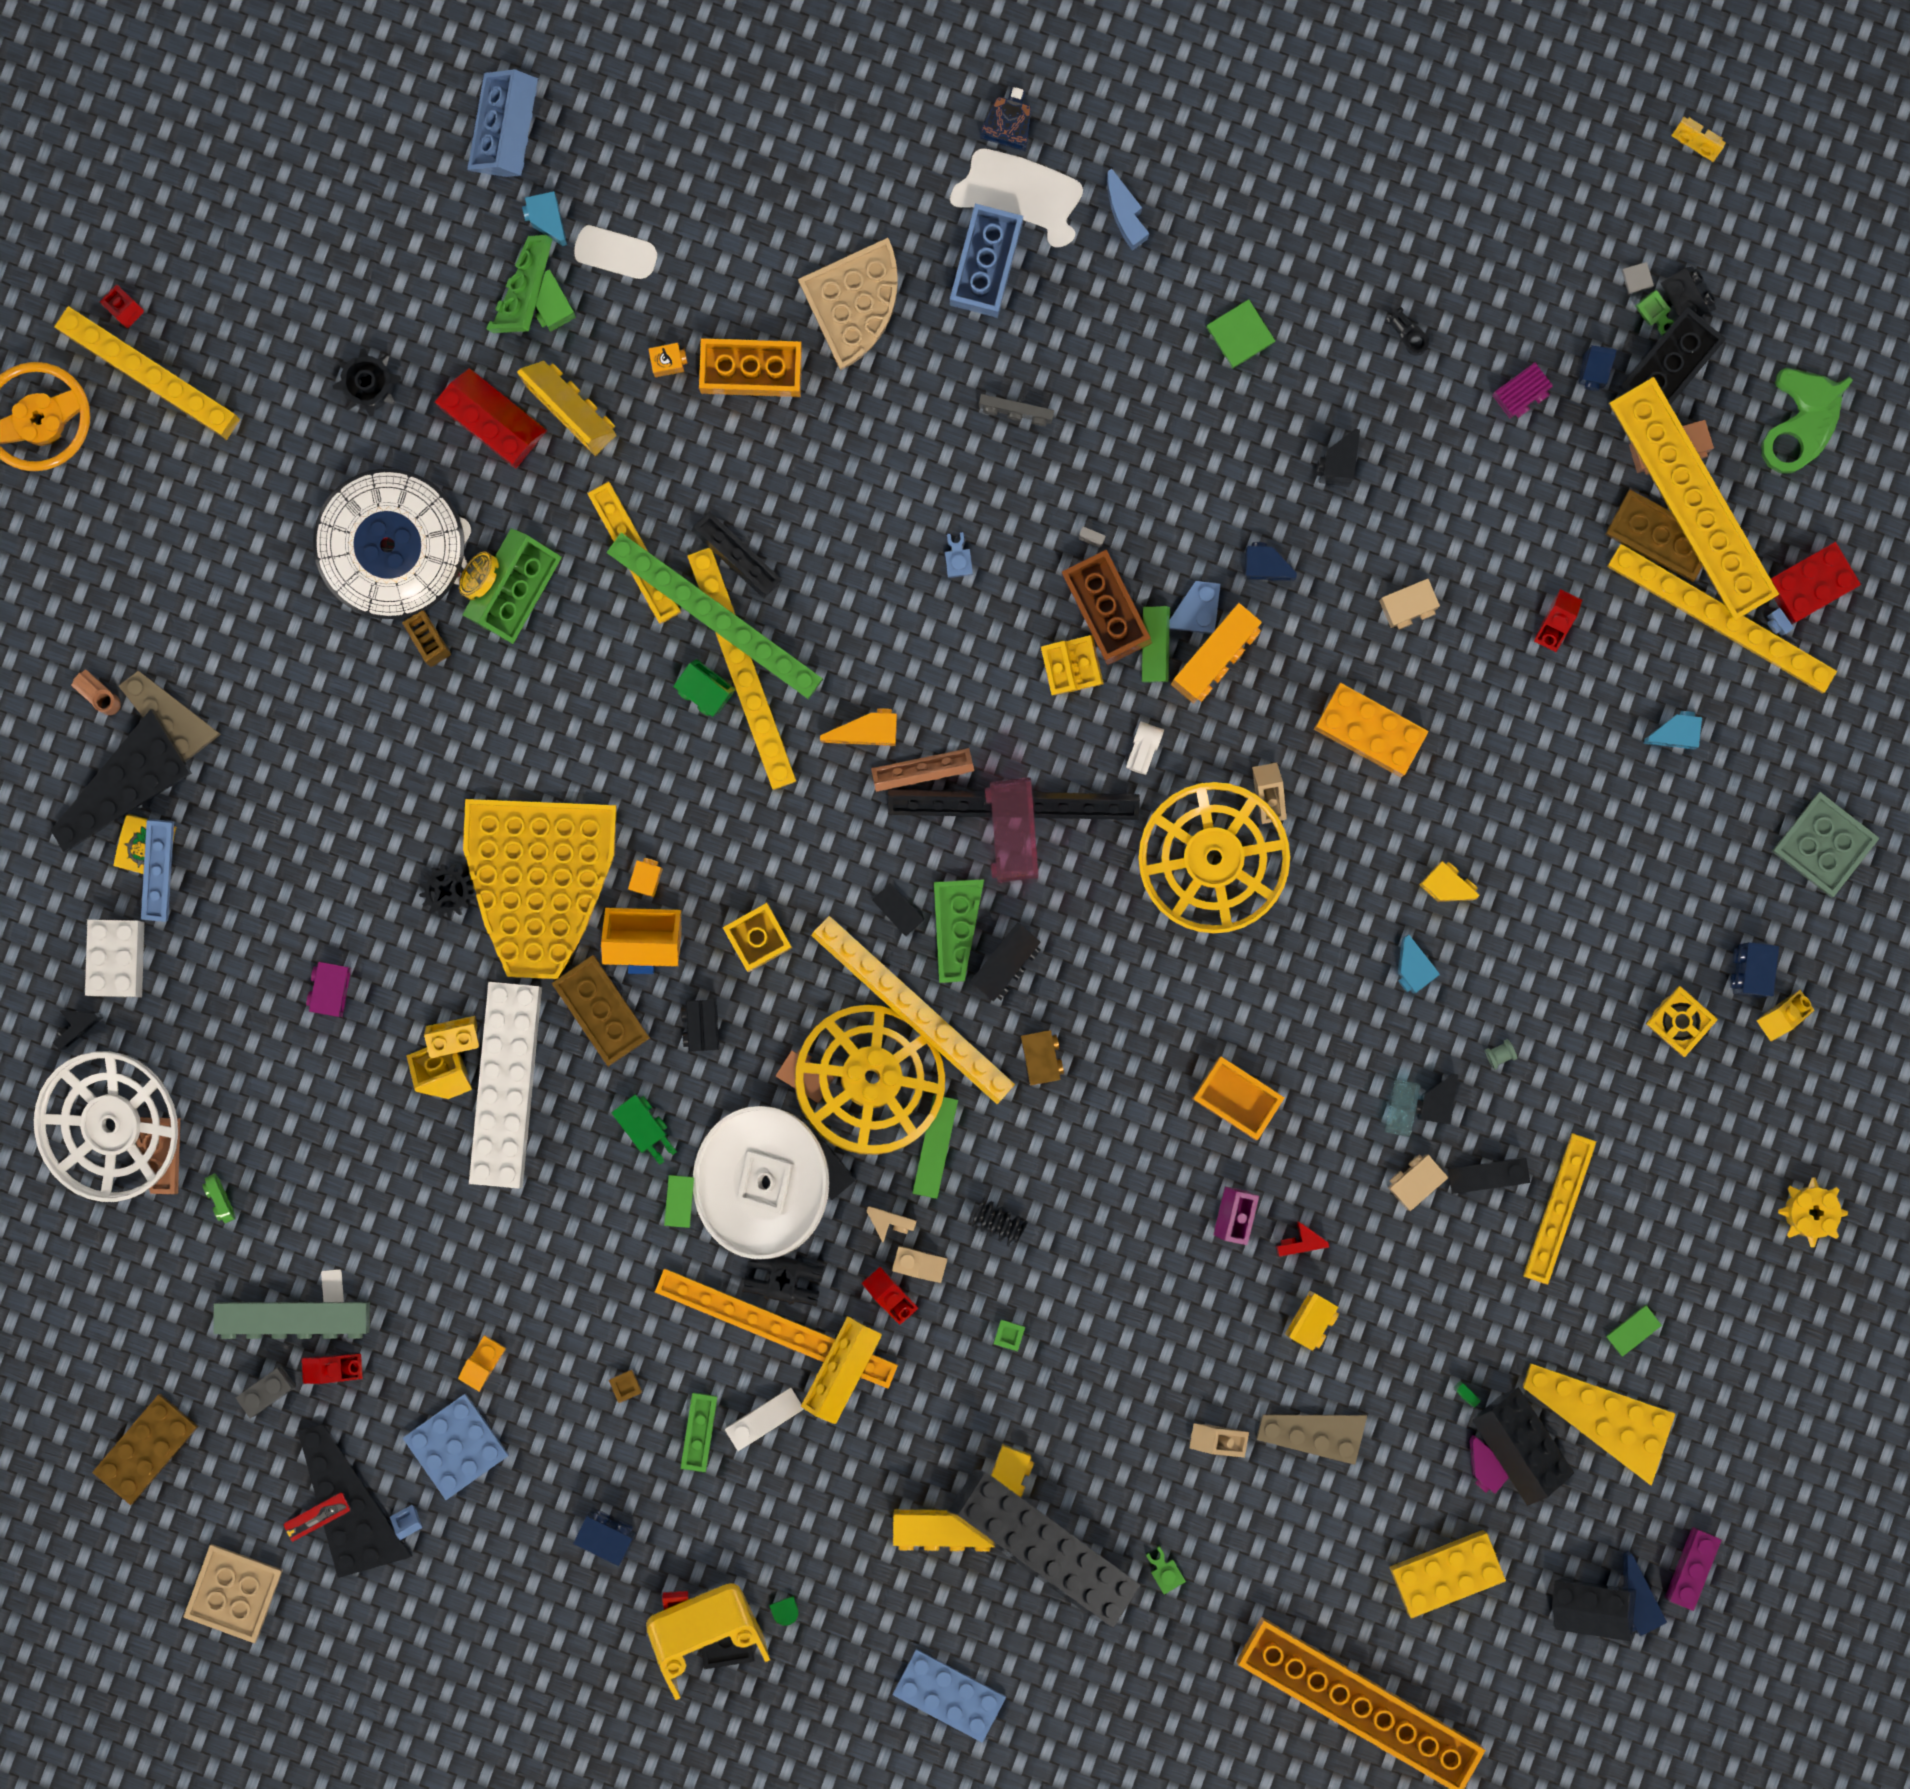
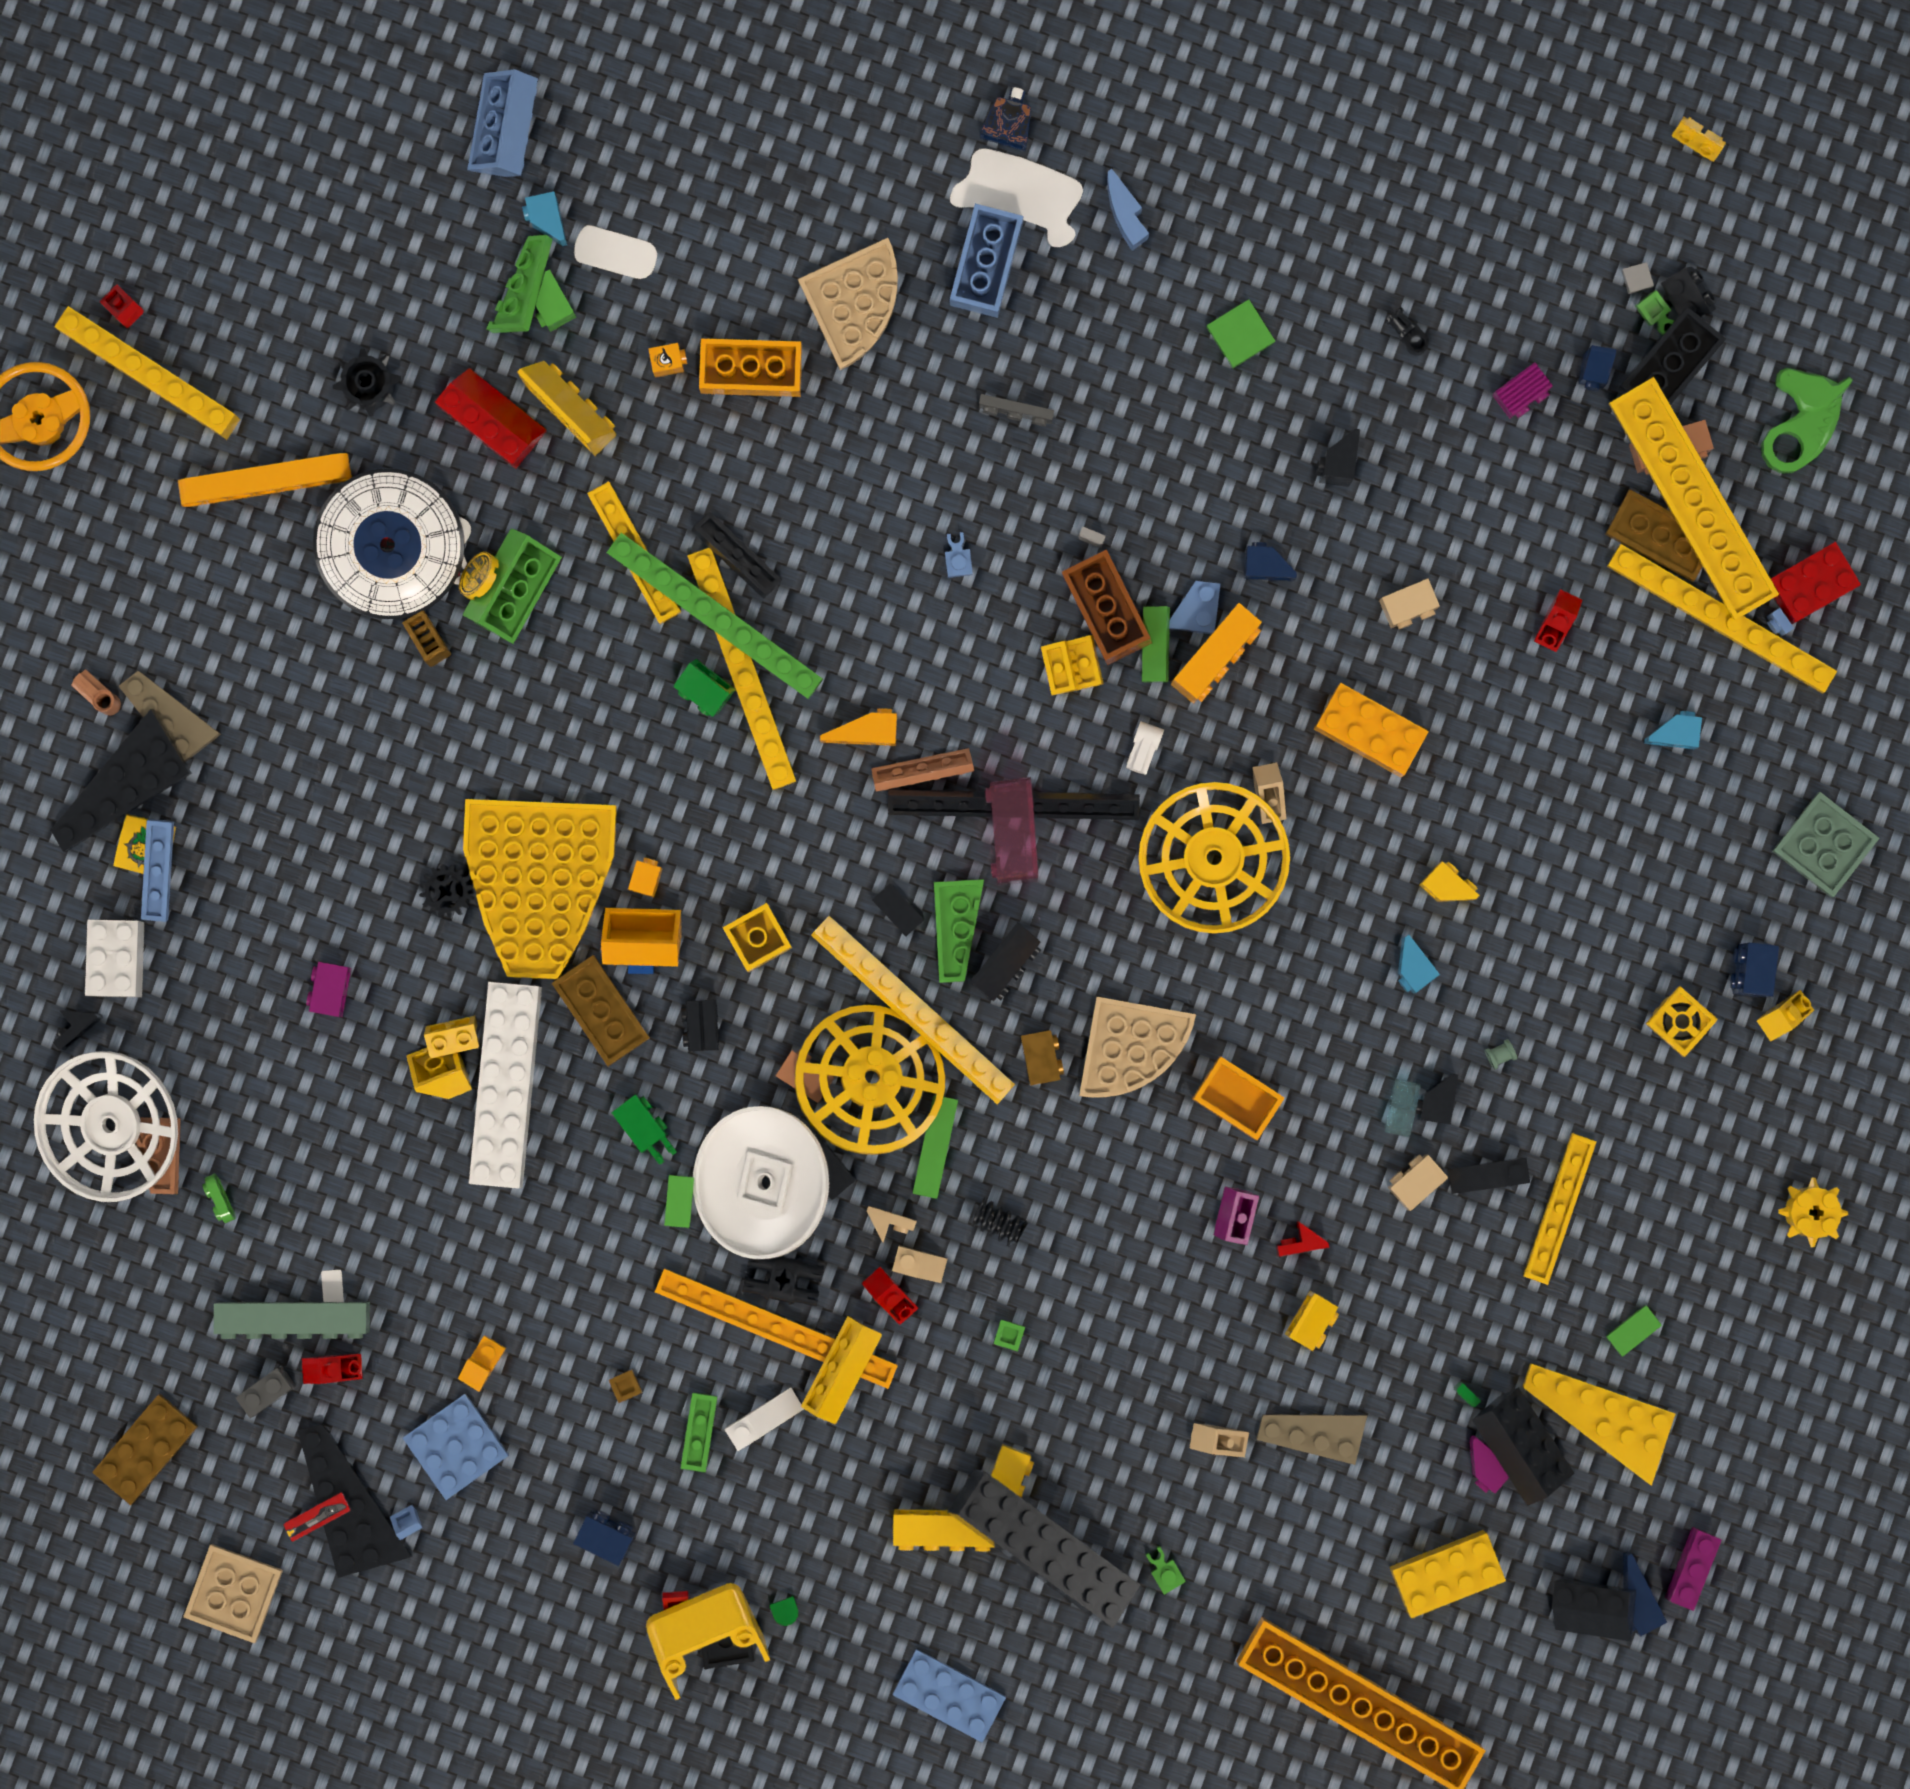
(264, 480): none -> light orange beam
(1131, 1046): none -> tan plate

